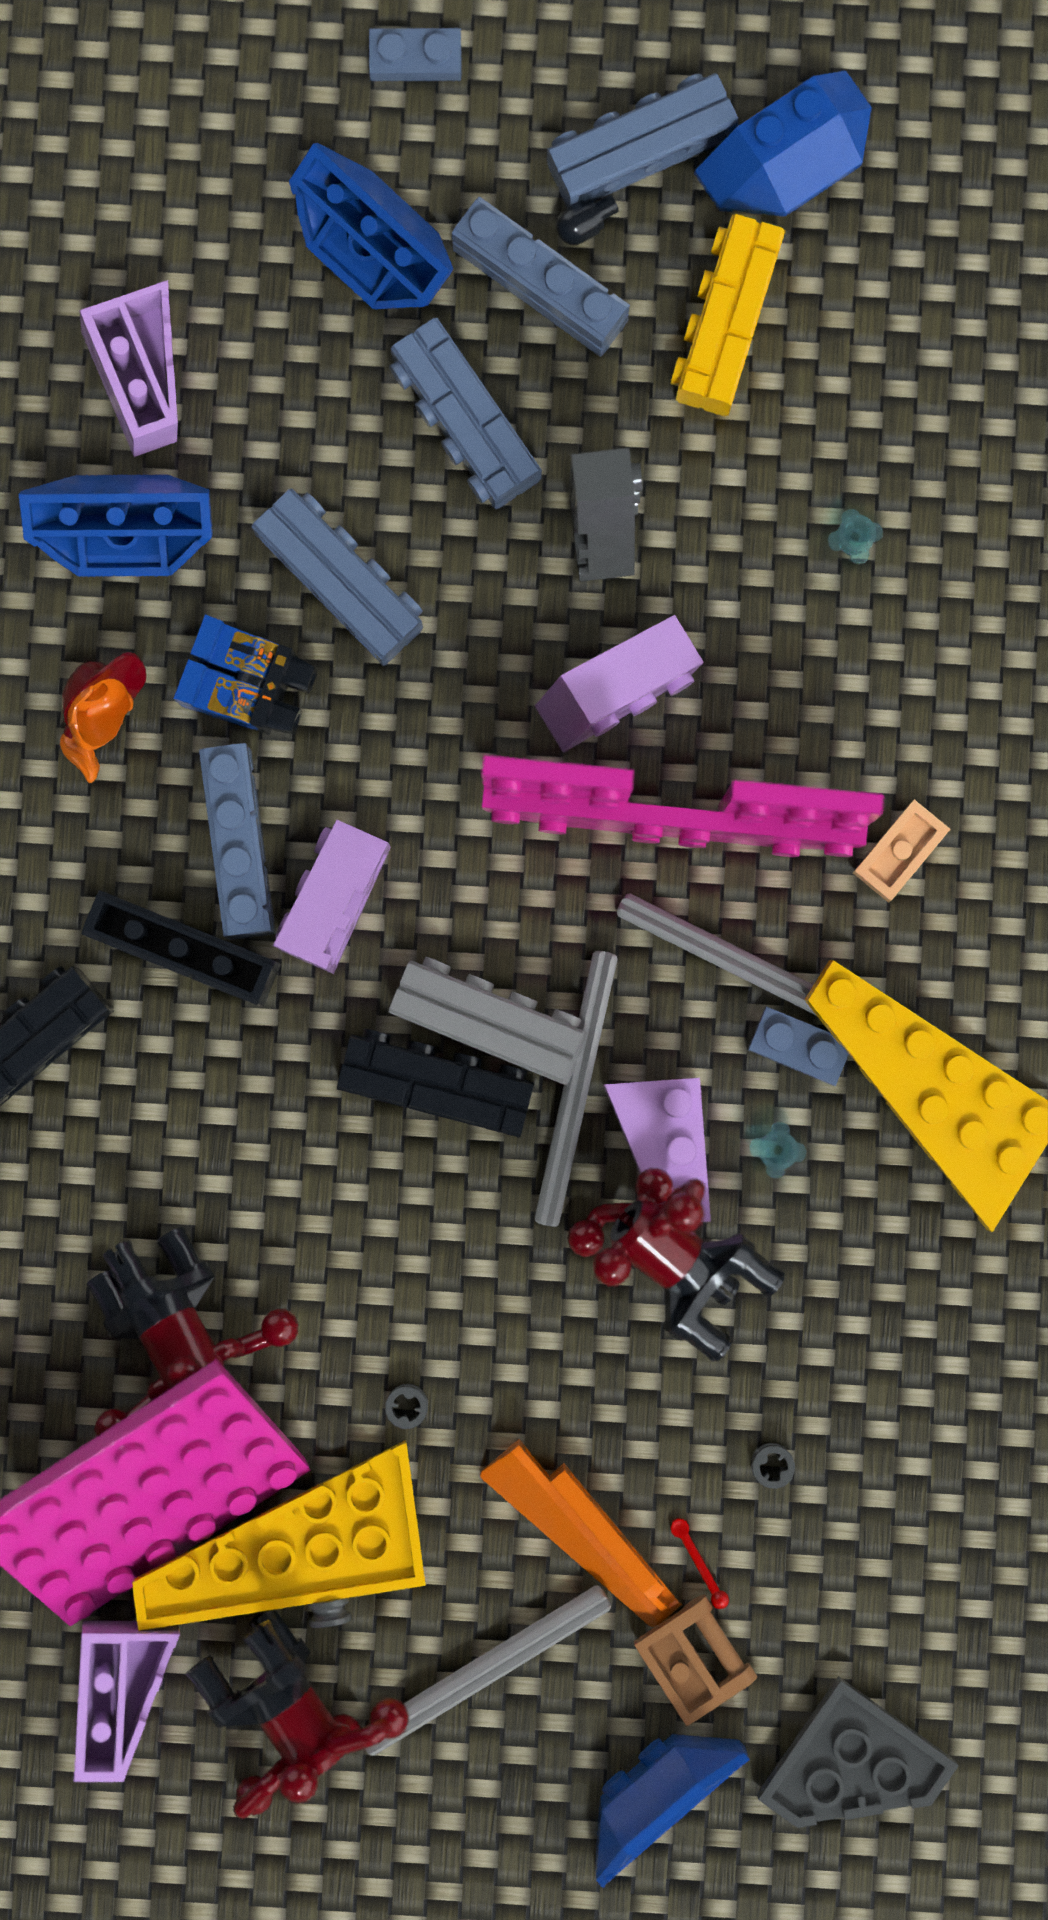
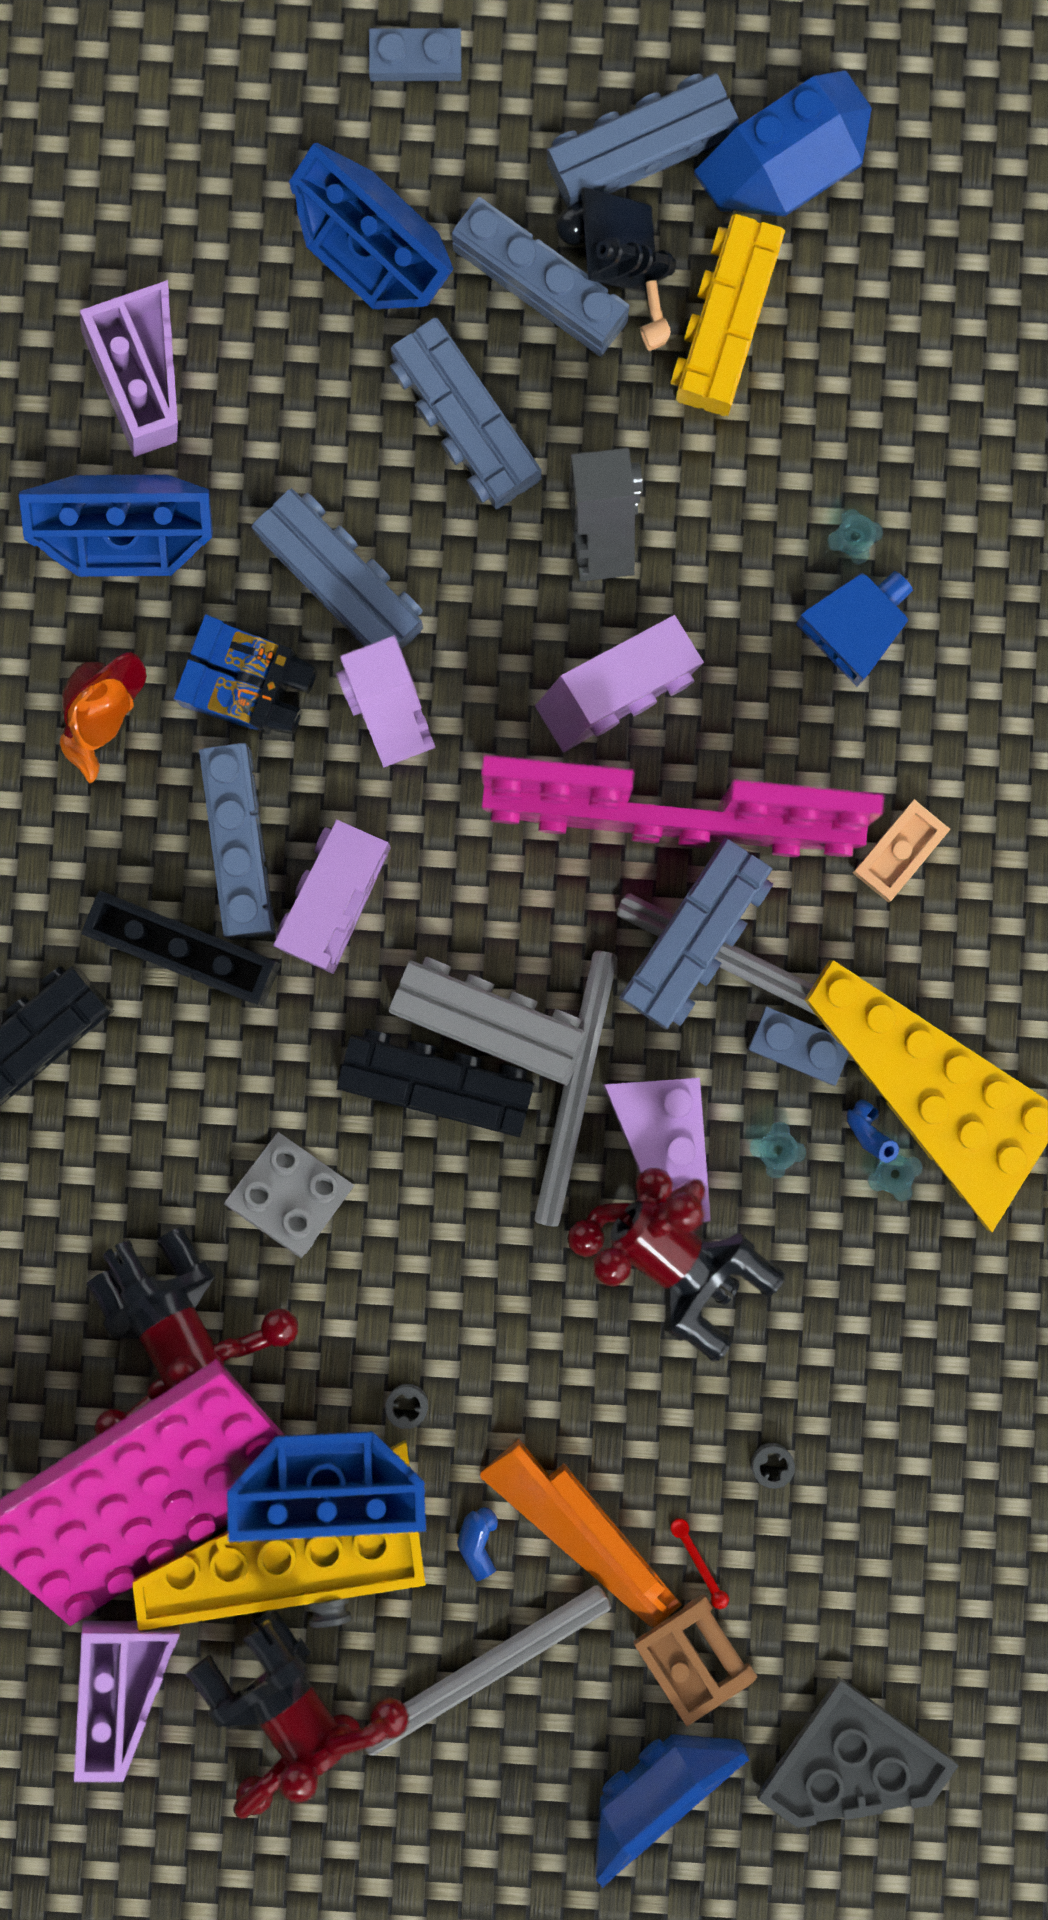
(289, 1195): none -> light grey hinge
(325, 1490): none -> blue wedge
(383, 691): none -> lavender wedge
(473, 1539): none -> blue arm
(622, 242): none -> black hinge
(658, 331): none -> light nougat hand
(696, 934): none -> sand blue brick
(857, 623): none -> blue torso
(868, 1136): none -> blue arm
(901, 1186): none -> clear light blue plate

